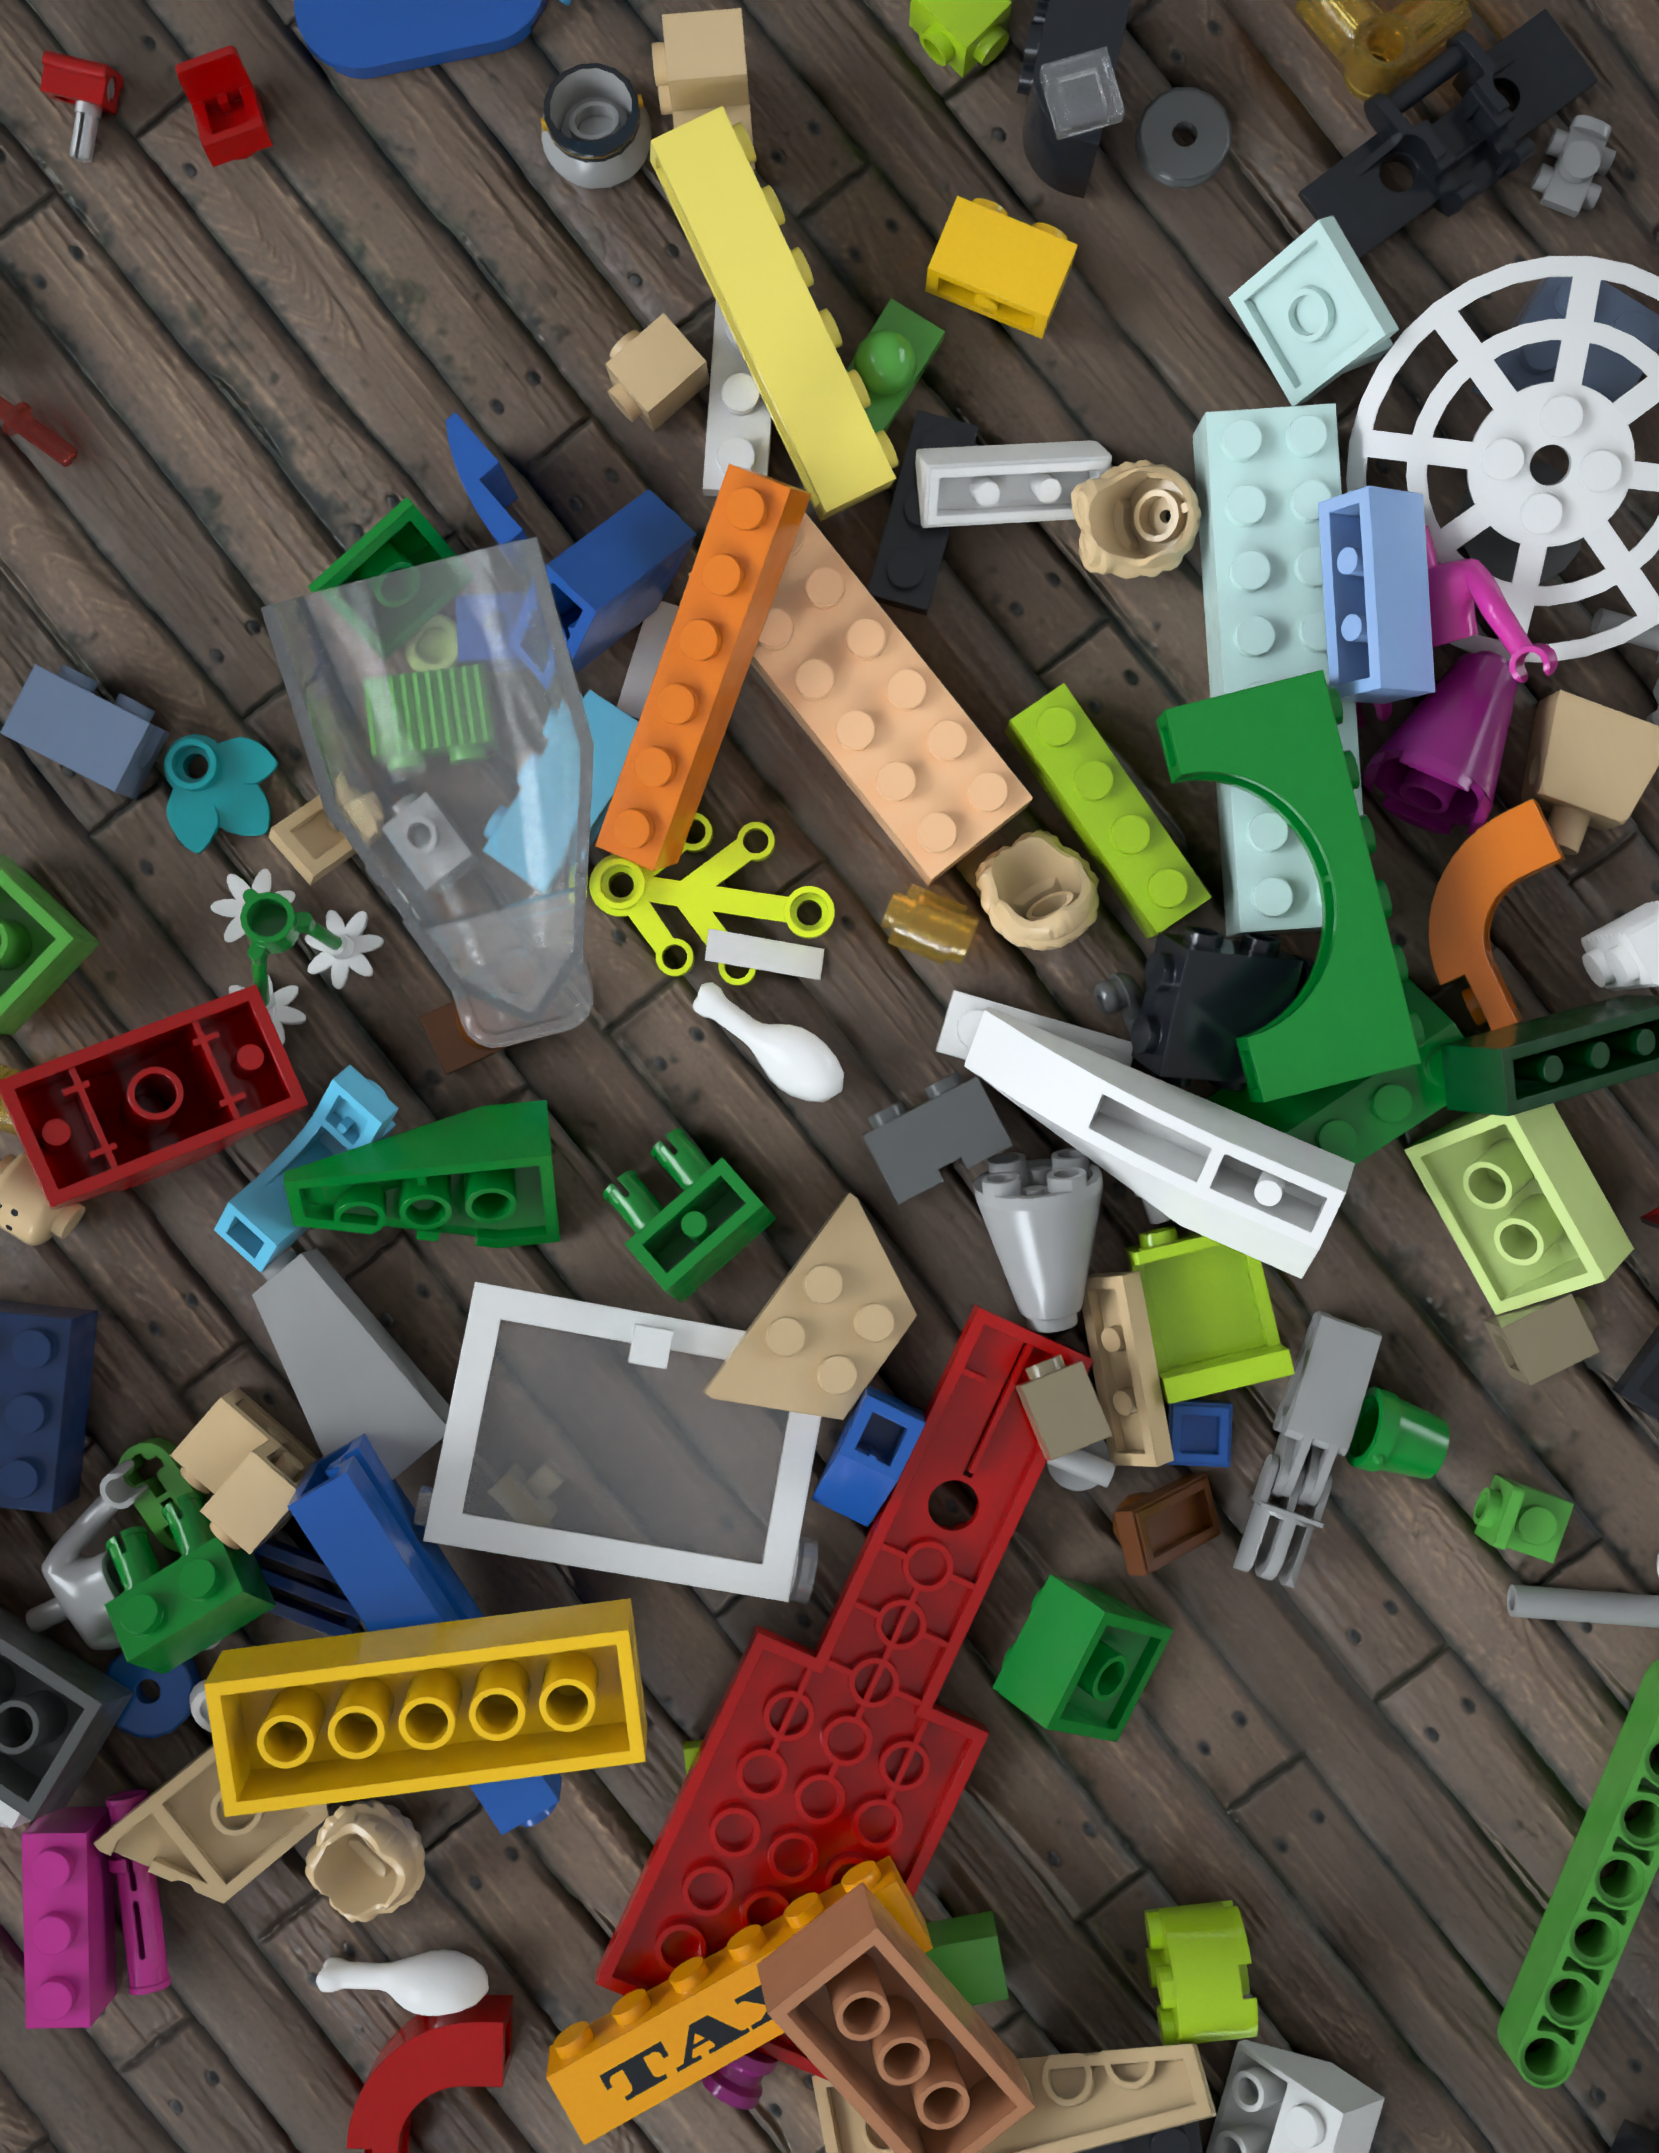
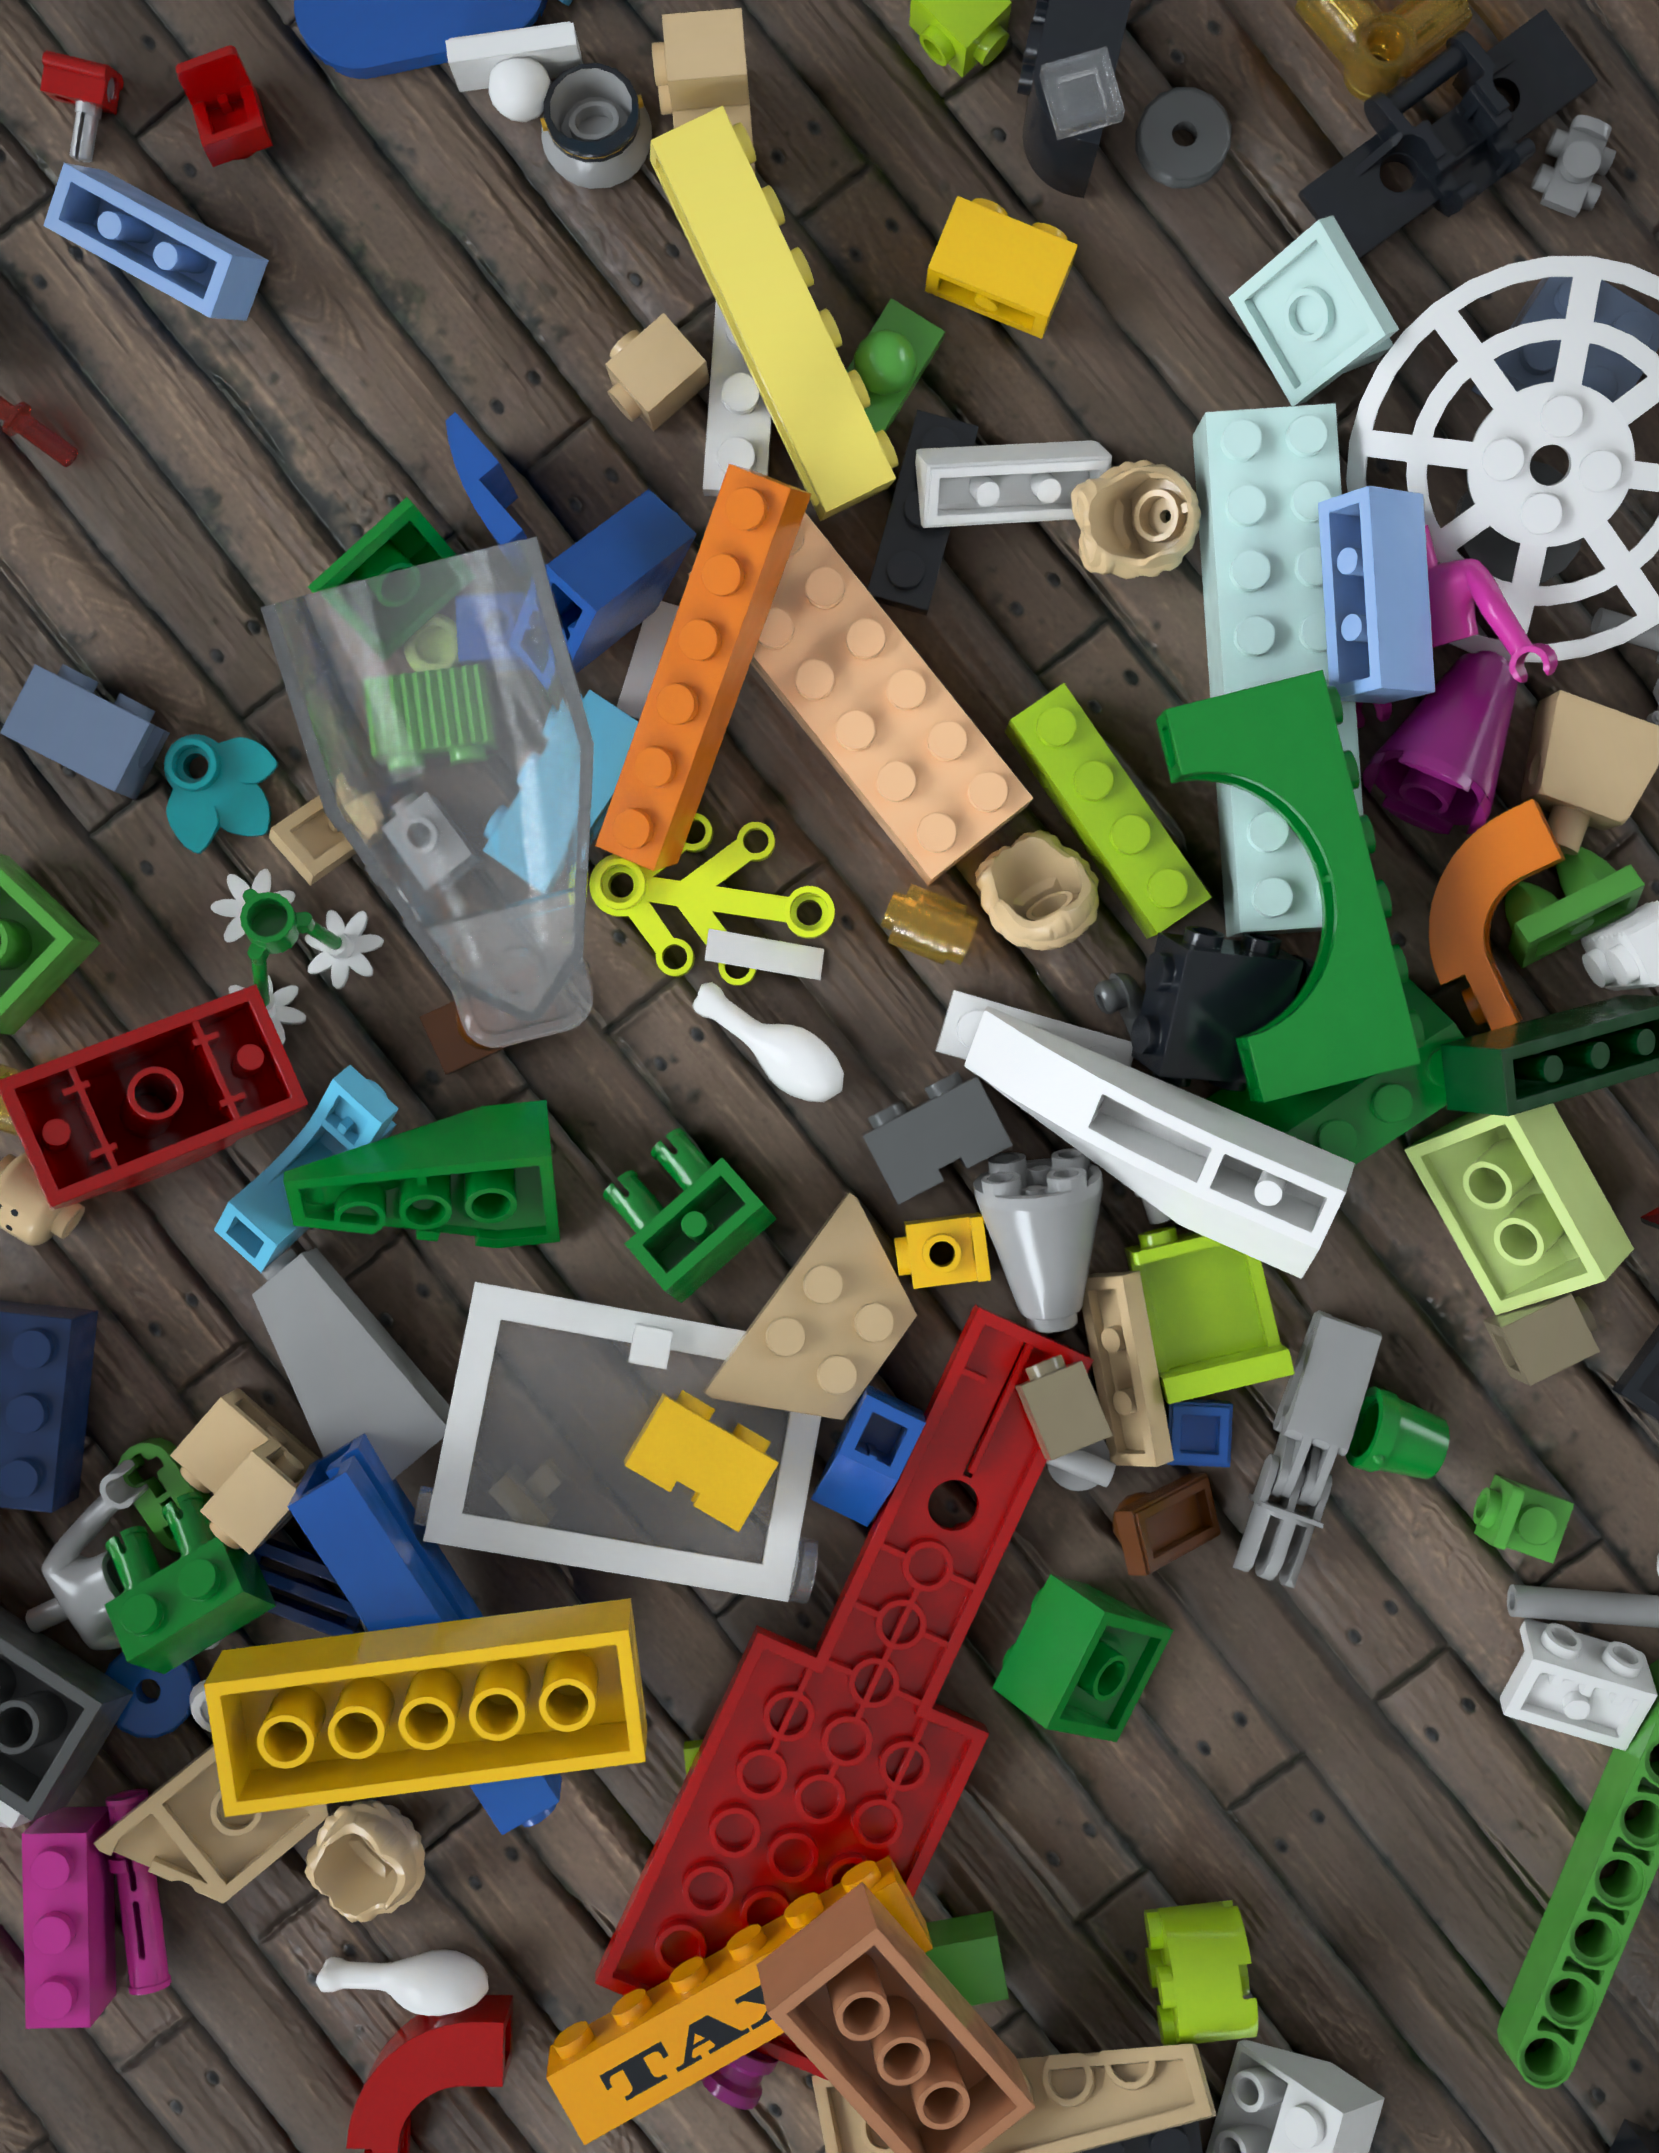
(155, 242): none -> light blue brick
(514, 65): none -> white tile
(719, 1465): none -> yellow brick
(969, 1243): none -> yellow brick
(1579, 1685): none -> white bracket
(1593, 900): none -> bright green tile

